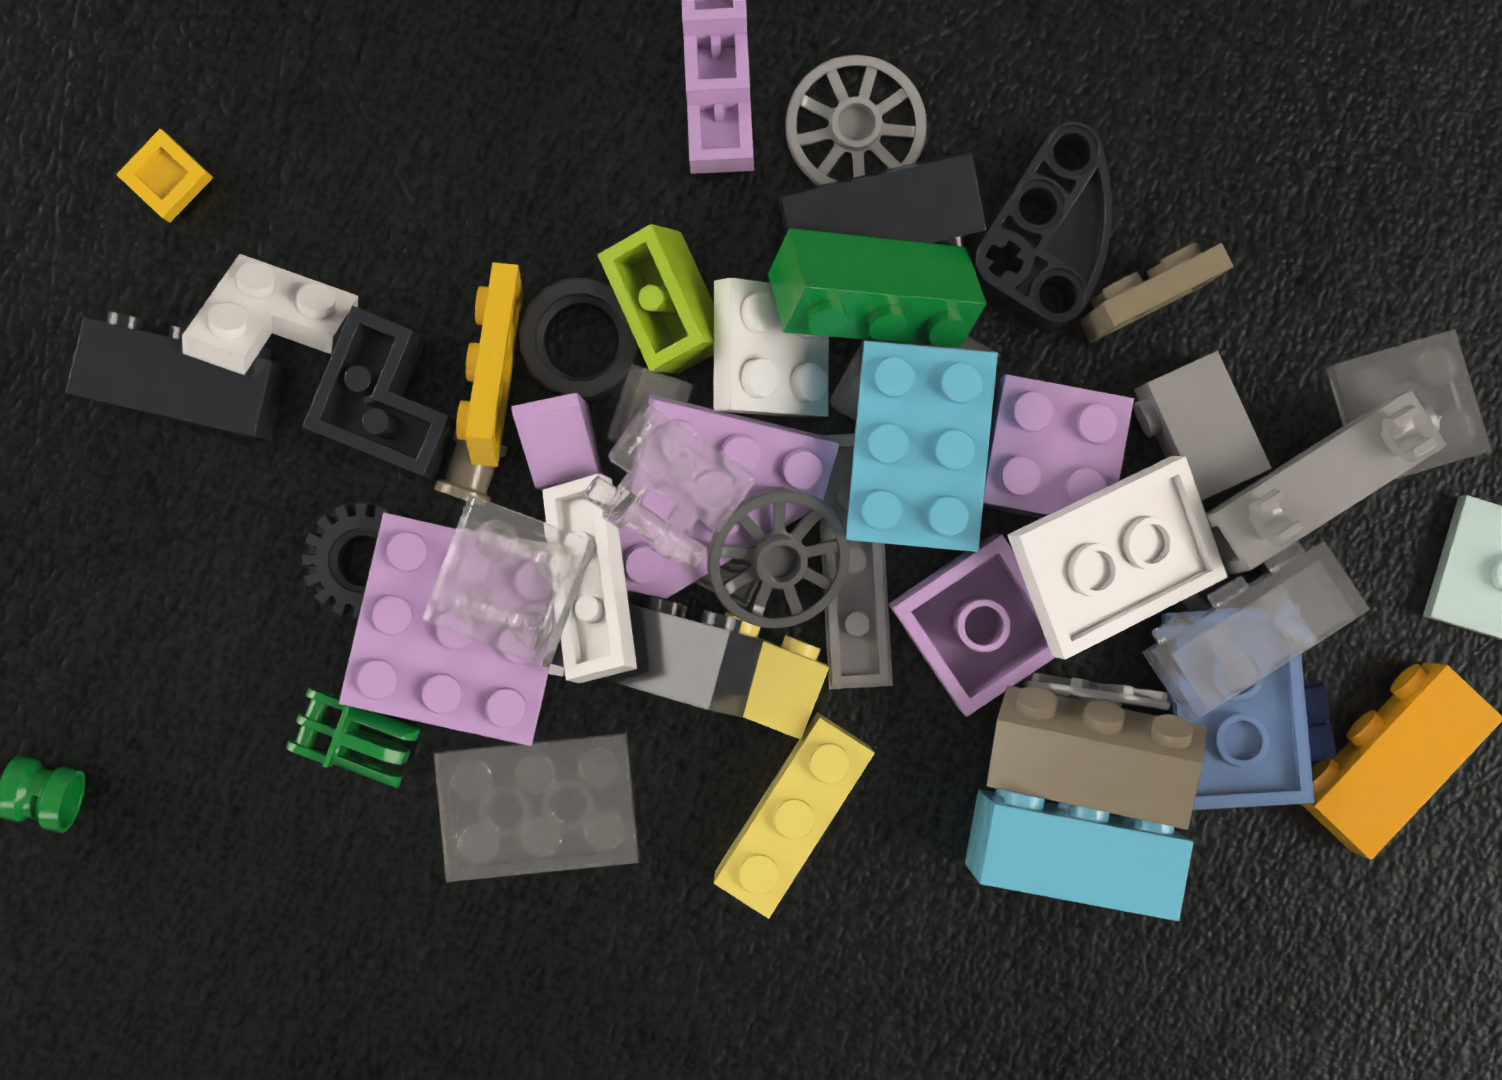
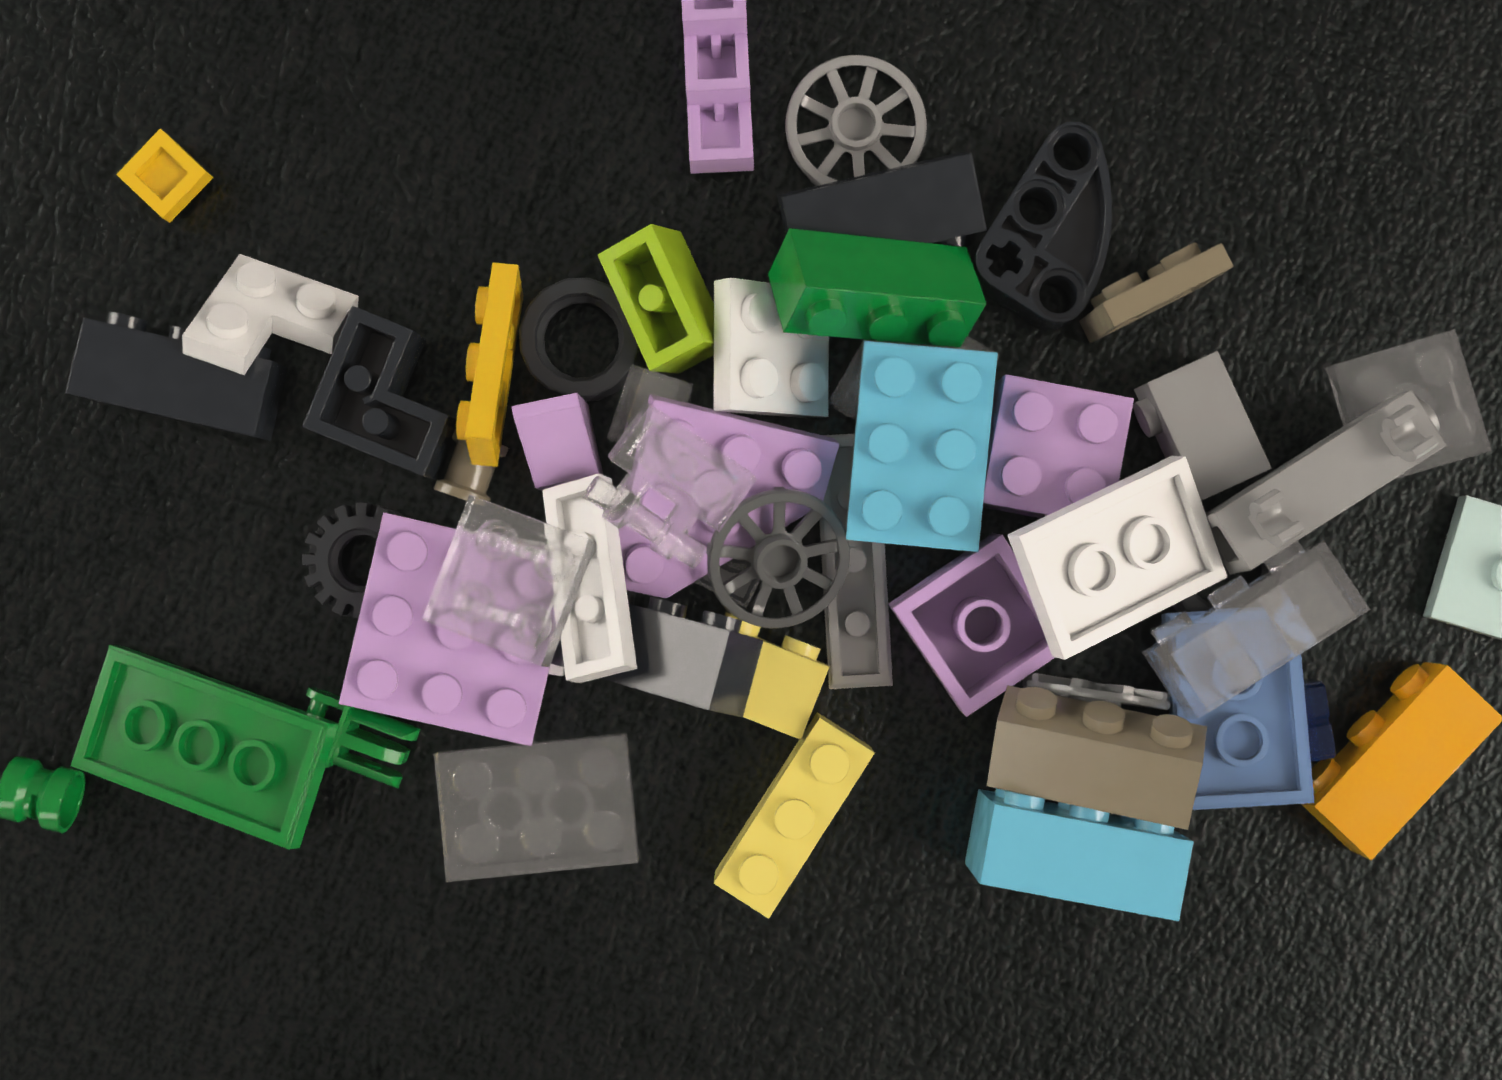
(205, 746): none -> green tile

